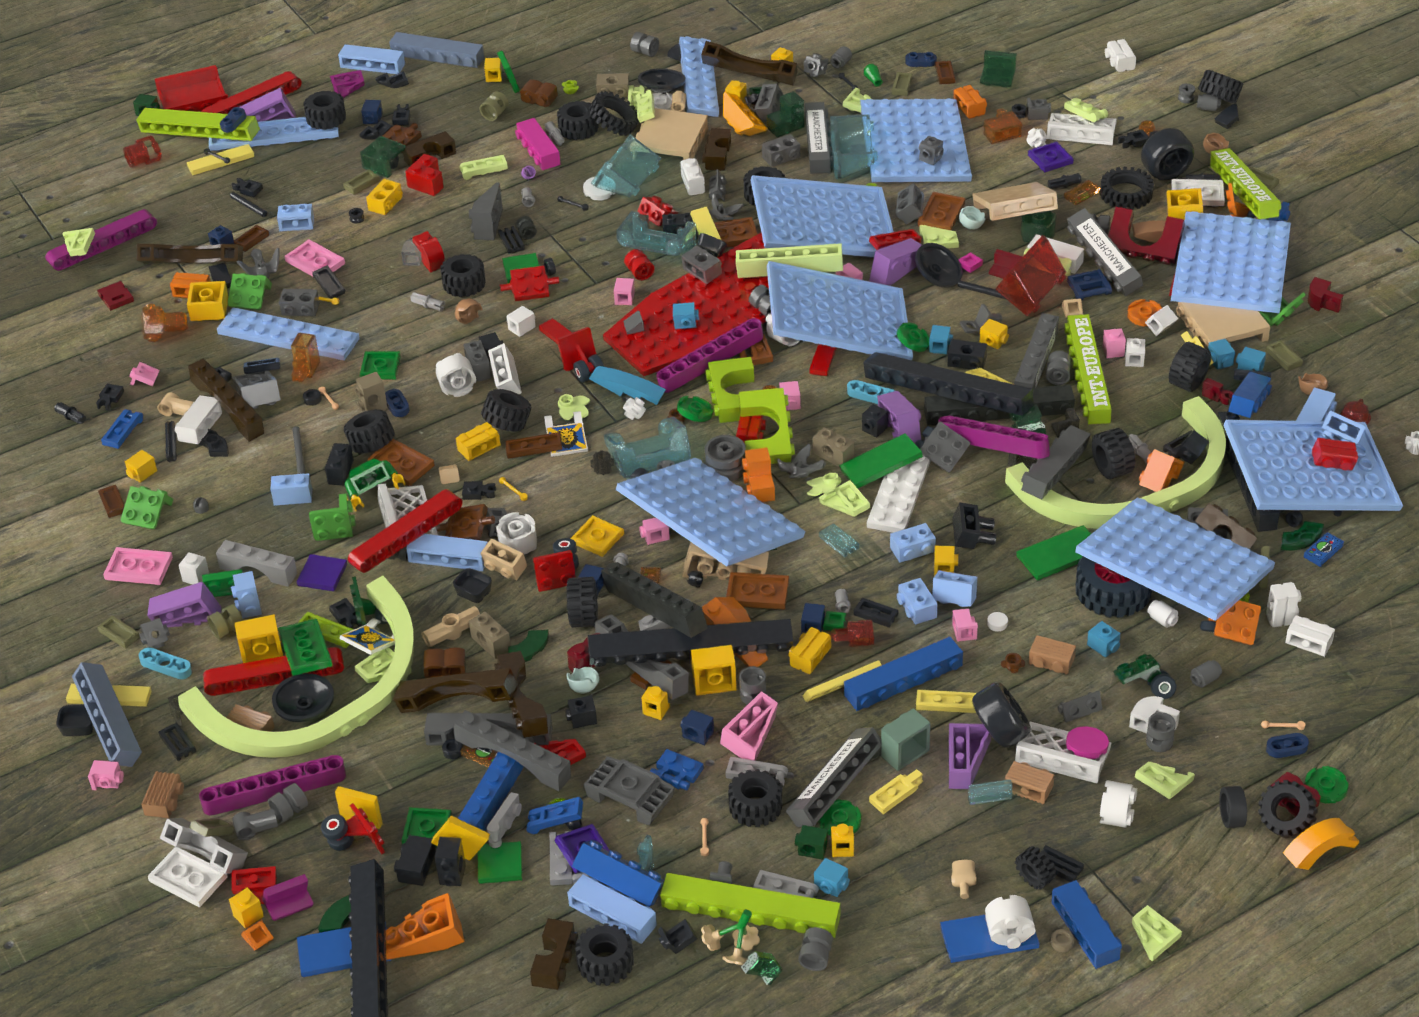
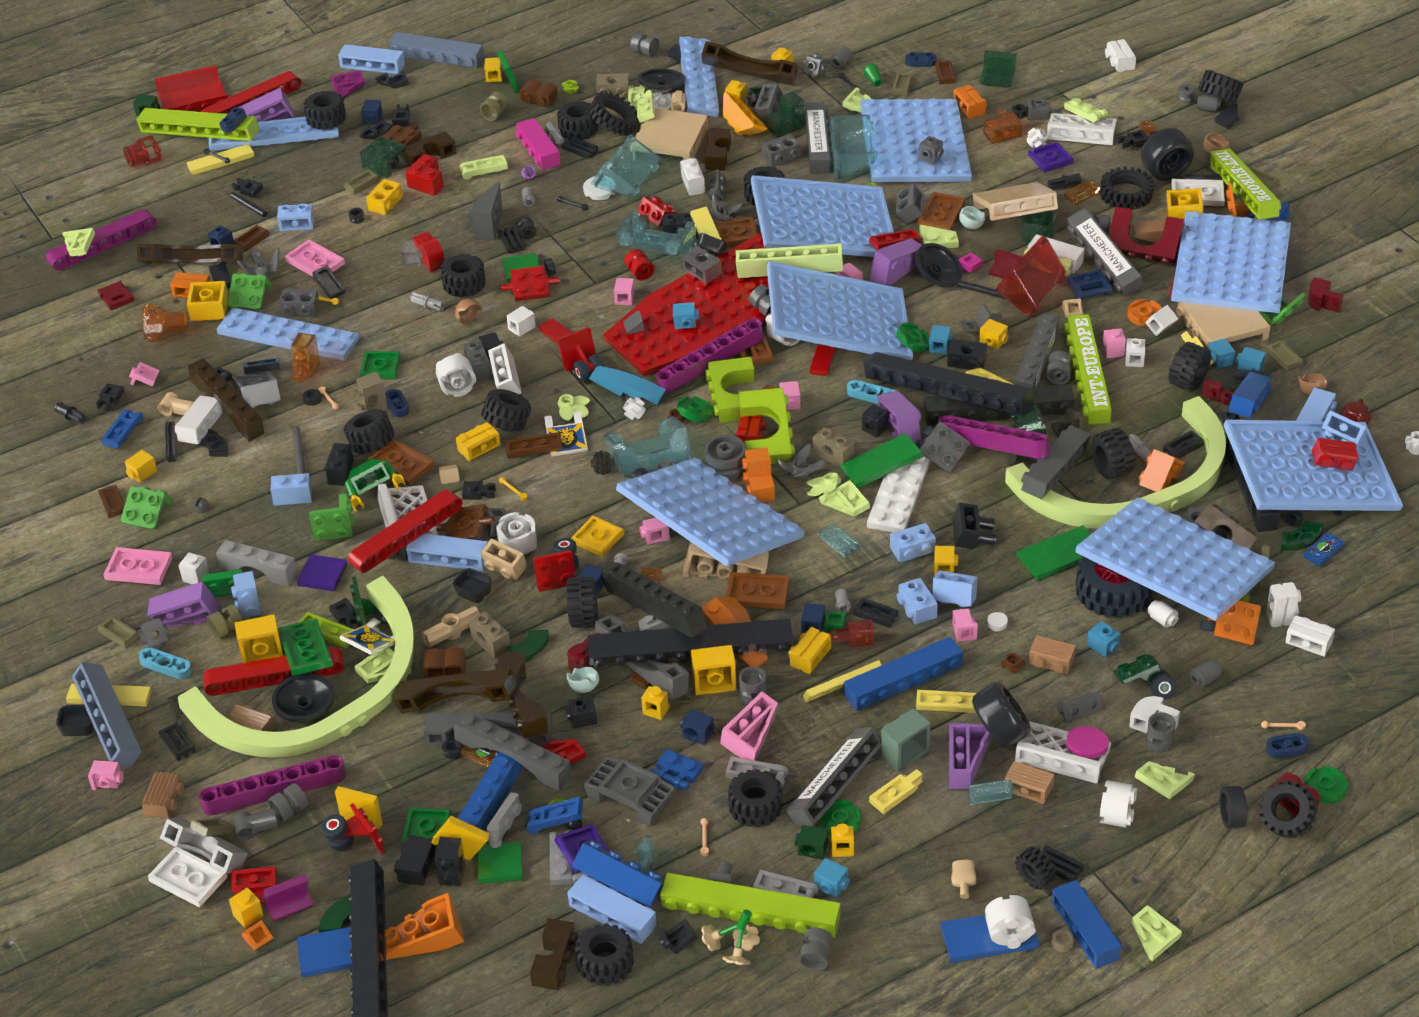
(580, 147): none -> black tile
(695, 578): black hinge -> none
(762, 965): clear green bracket -> none
(1192, 447): black brick -> none
(1317, 840): light orange arch -> none

